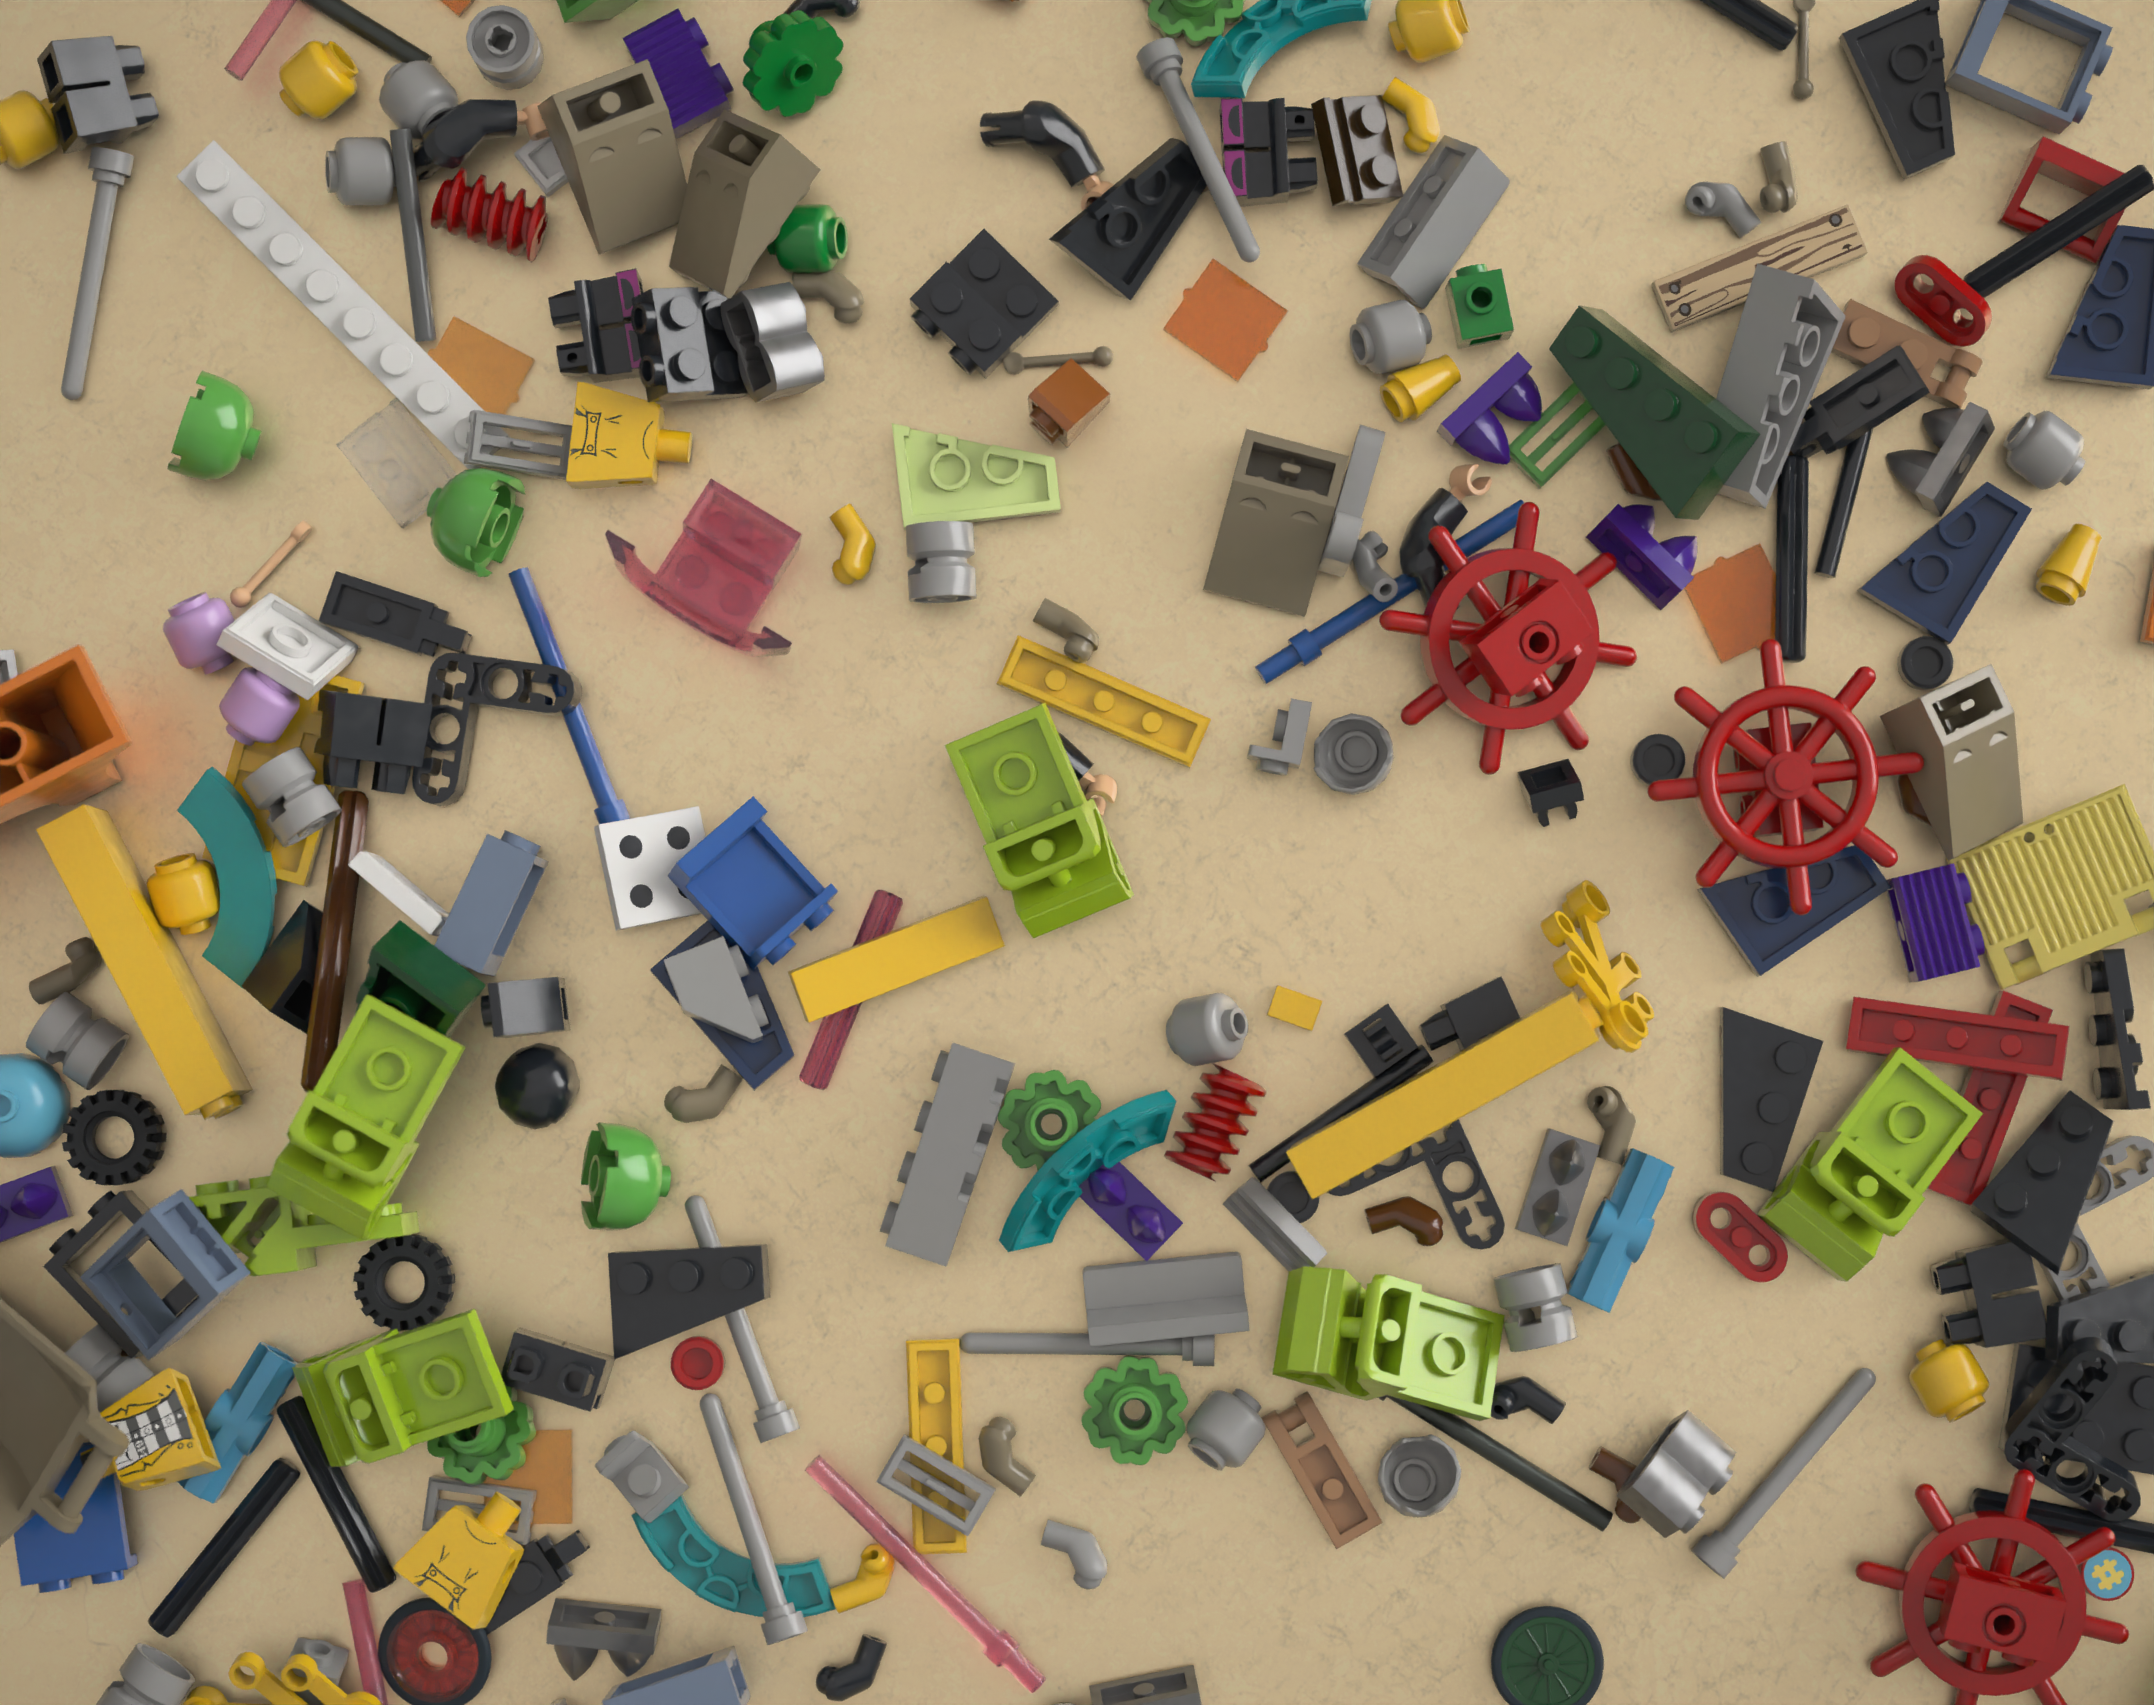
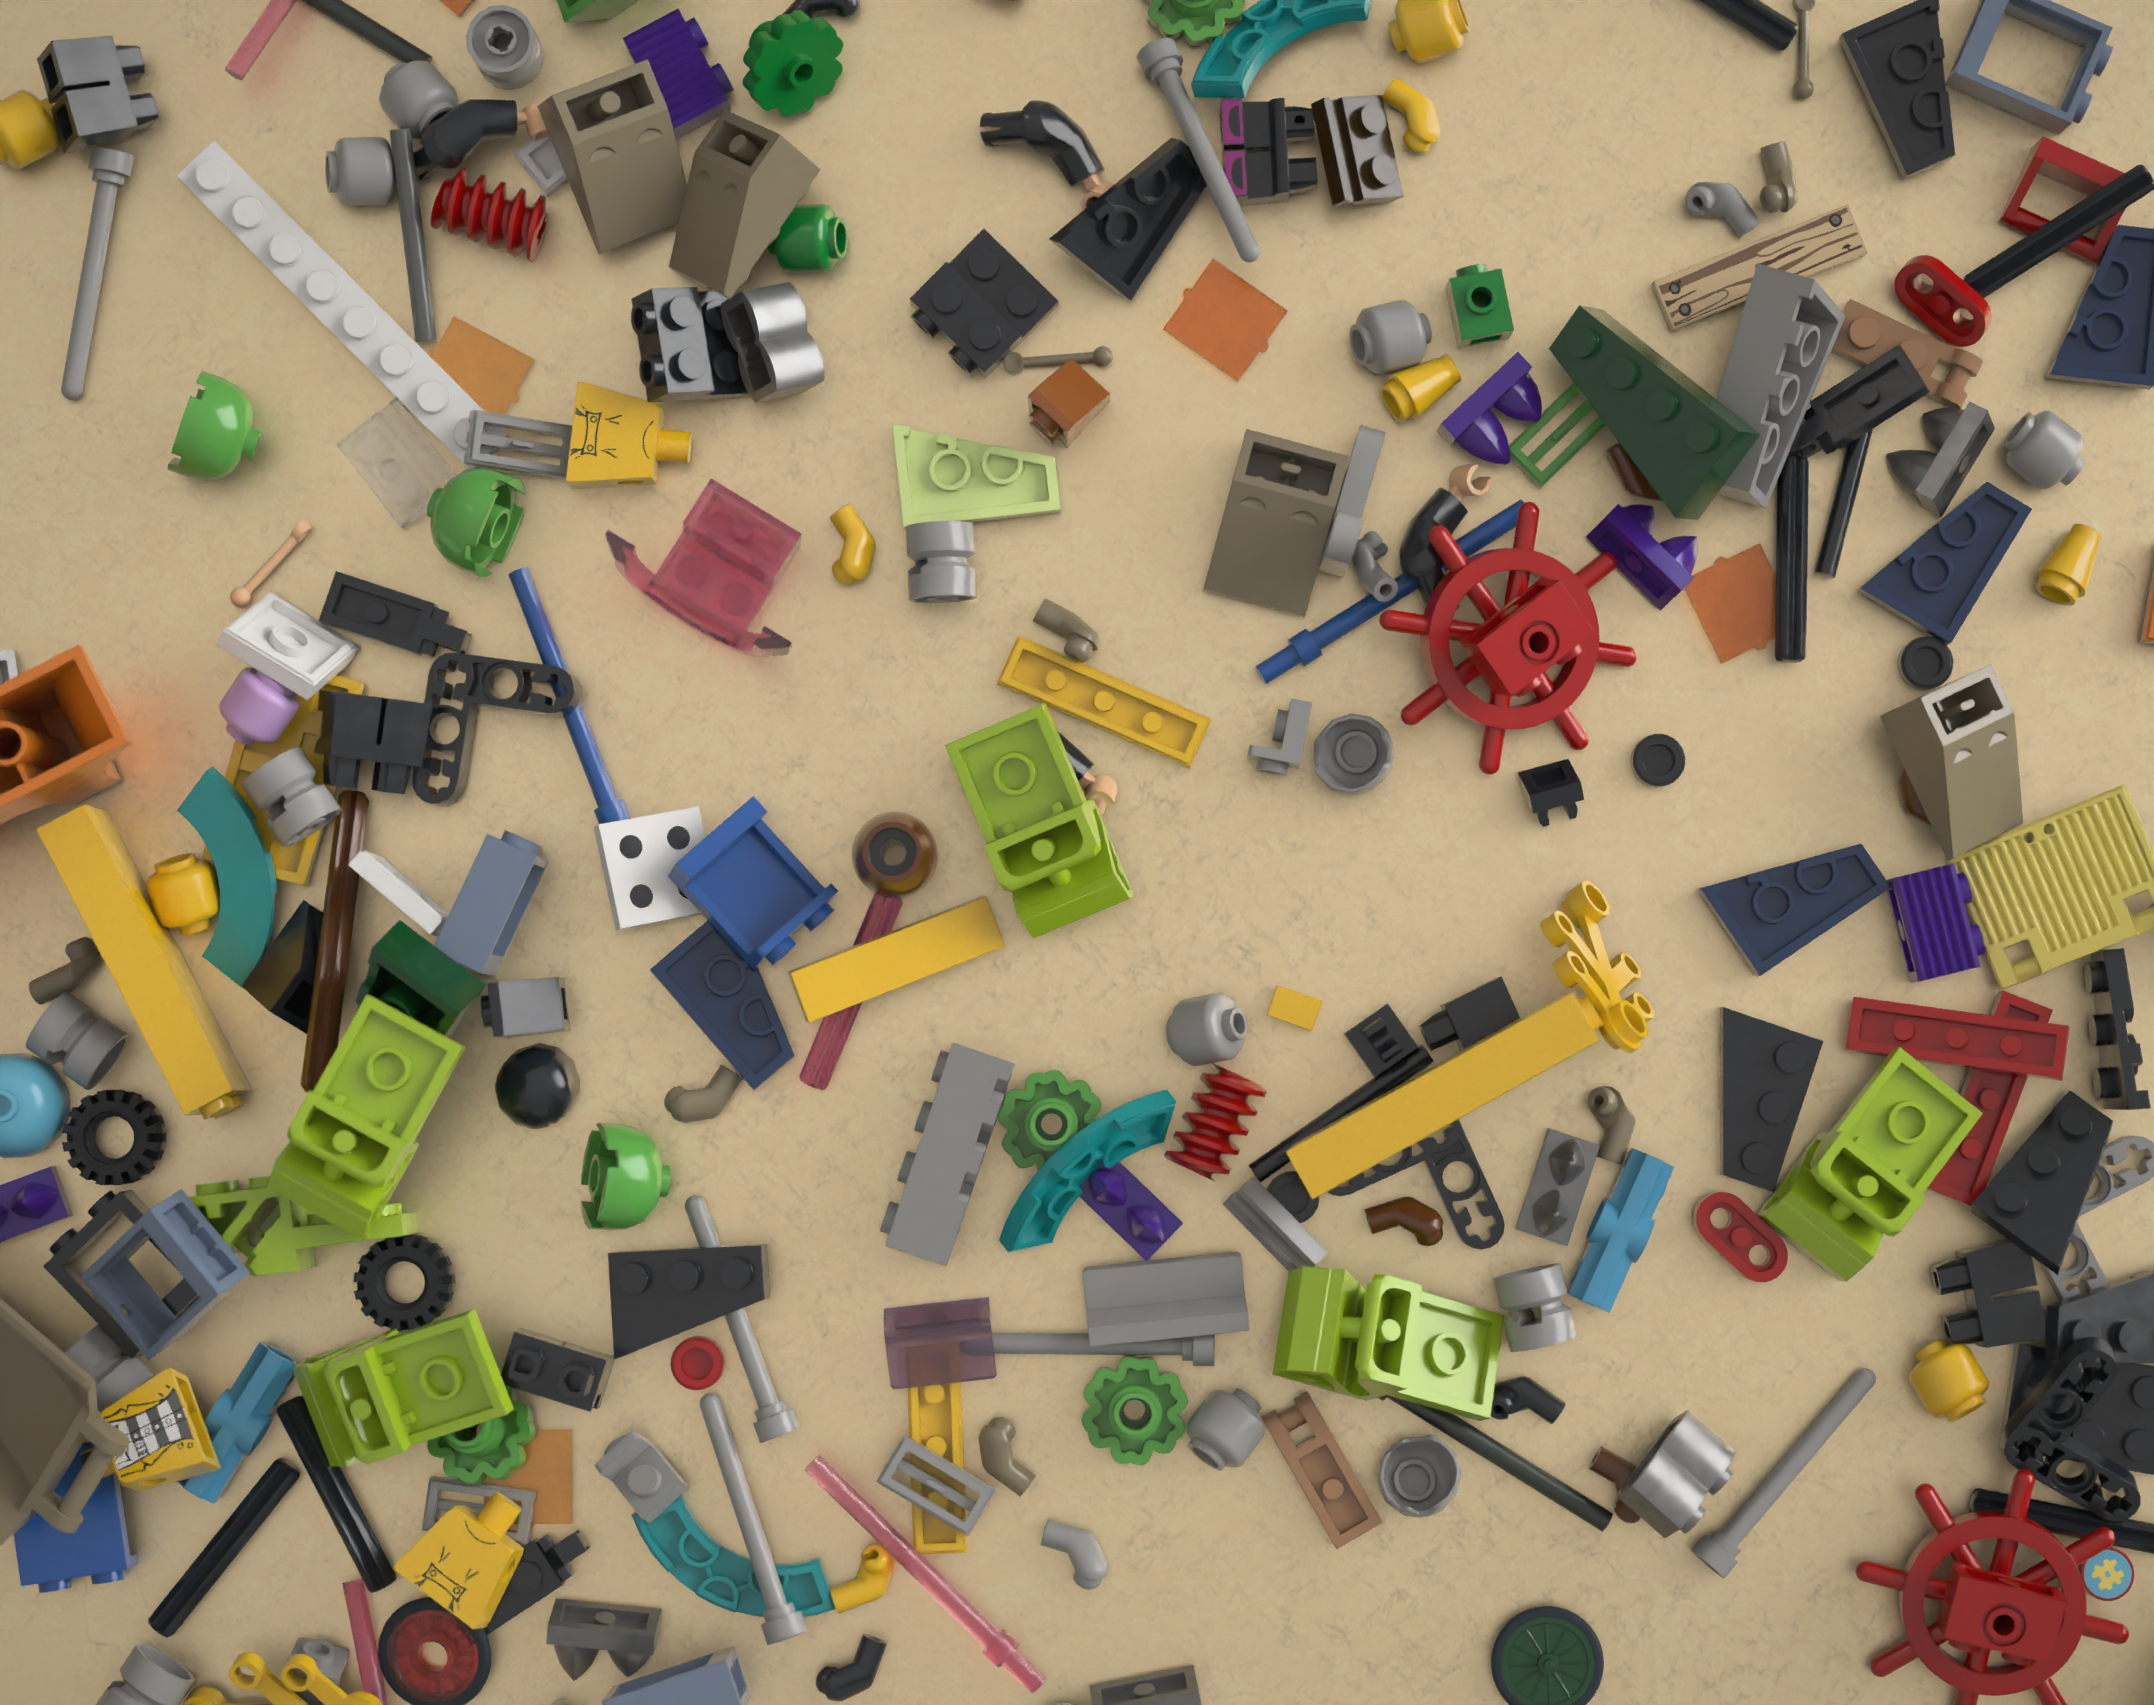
(195, 631): lavender head -> none
(317, 79): yellow head -> none
(604, 311): black hips -> none
(712, 991): light grey slope -> none
(834, 289): dark tan arm -> none
(879, 835): none -> reddish brown piece
(939, 1343): none -> panel
(1435, 220): light grey panel -> none
(1783, 779): red piece -> none

